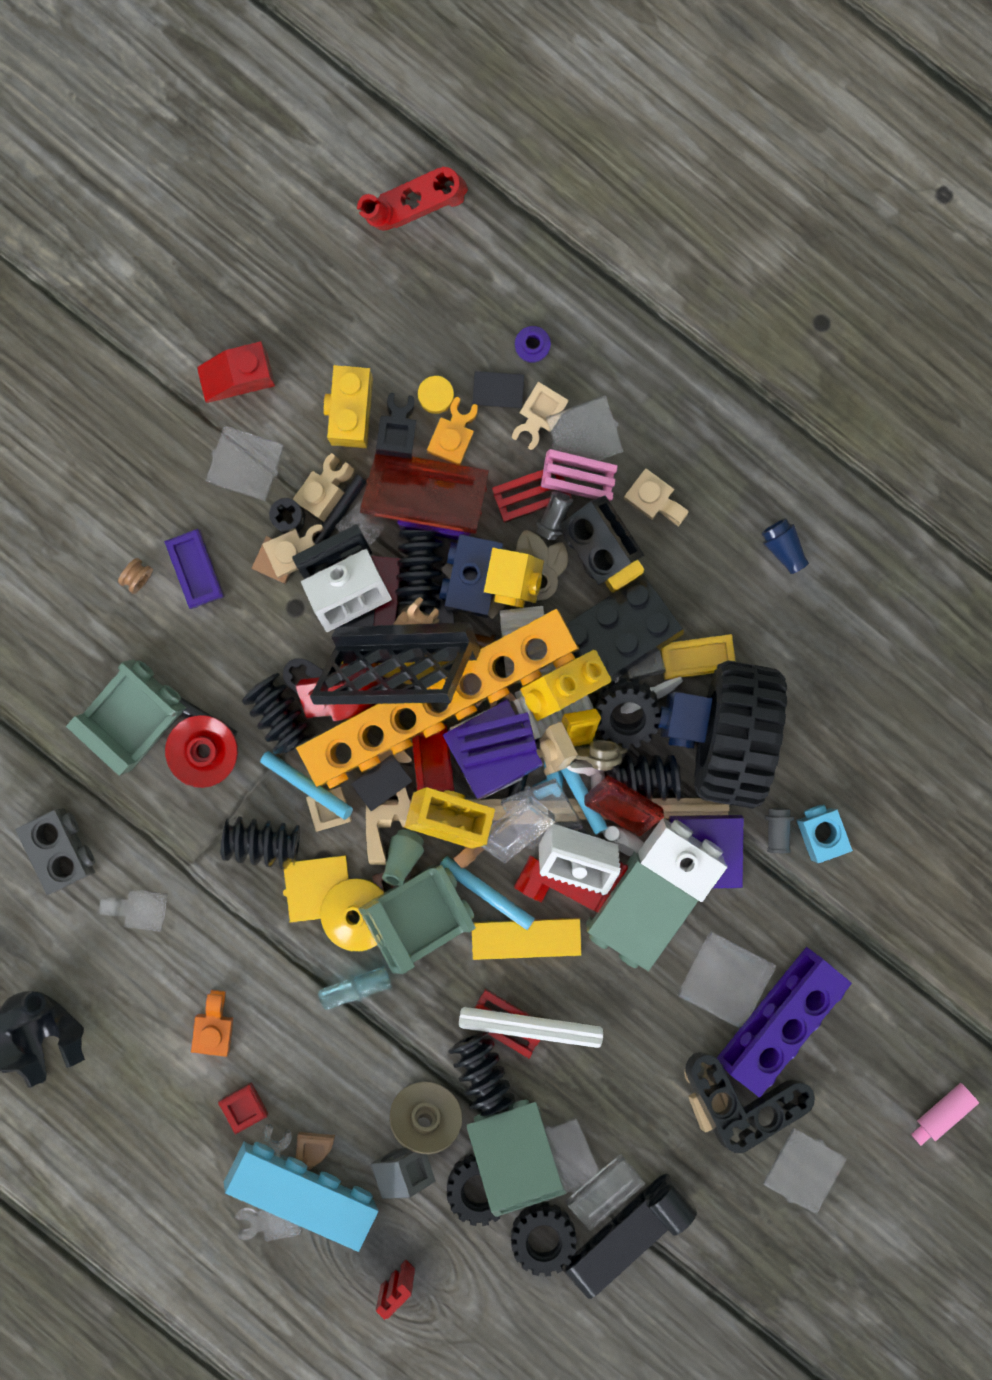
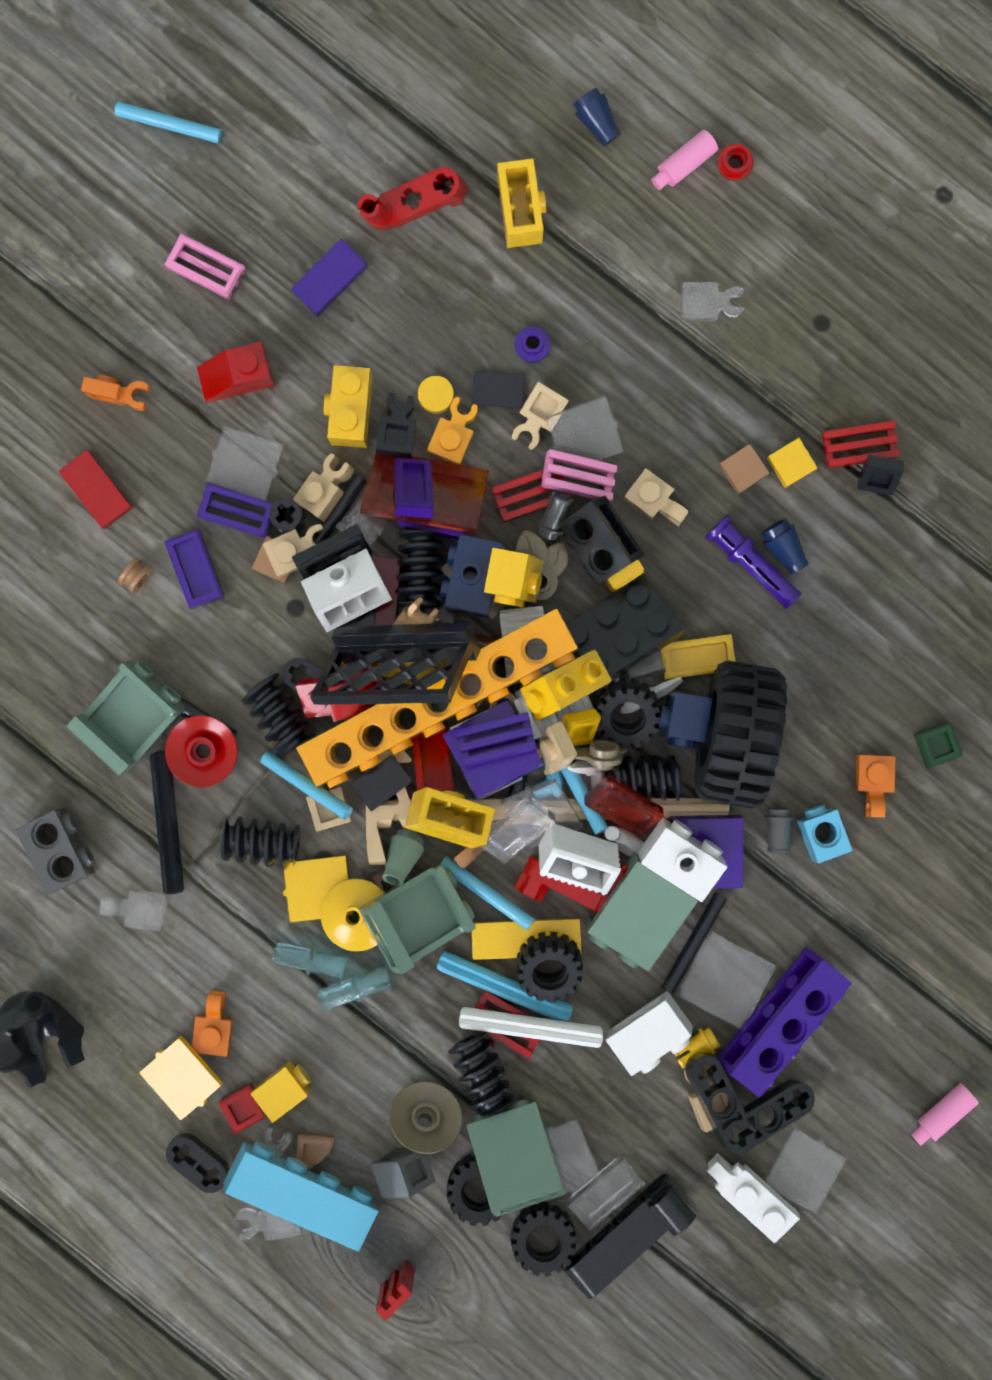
(95, 489): none -> red tile
(108, 390): none -> orange plate
(166, 824): none -> black axle
(168, 122): none -> medium azure bar
(181, 1078): none -> piece
(192, 1170): none -> black beam
(207, 501): none -> dark purple tile
(231, 280): none -> bright pink tile
(282, 1090): none -> yellow brick
(310, 960): none -> clear light blue axle
(329, 277): none -> dark purple tile
(413, 488): none -> dark purple tile
(501, 986): none -> medium azure axle
(521, 203): none -> yellow brick
(551, 984): none -> black tyre
(597, 116): none -> dark blue cone
(650, 1034): none -> white brick
(685, 160): none -> bright pink cylinder
(694, 943): none -> black bar
(702, 302): none -> clear plate
(704, 1042): none -> yellow pin
(738, 152): none -> red plate
(741, 550): none -> dark purple pin
(744, 469): none -> medium nougat tile
(753, 1197): none -> white hinge
(792, 463): none -> yellow tile
(875, 777): none -> orange plate
(880, 474): none -> black plate
(890, 439): none -> red tile
(938, 745): none -> dark green tile

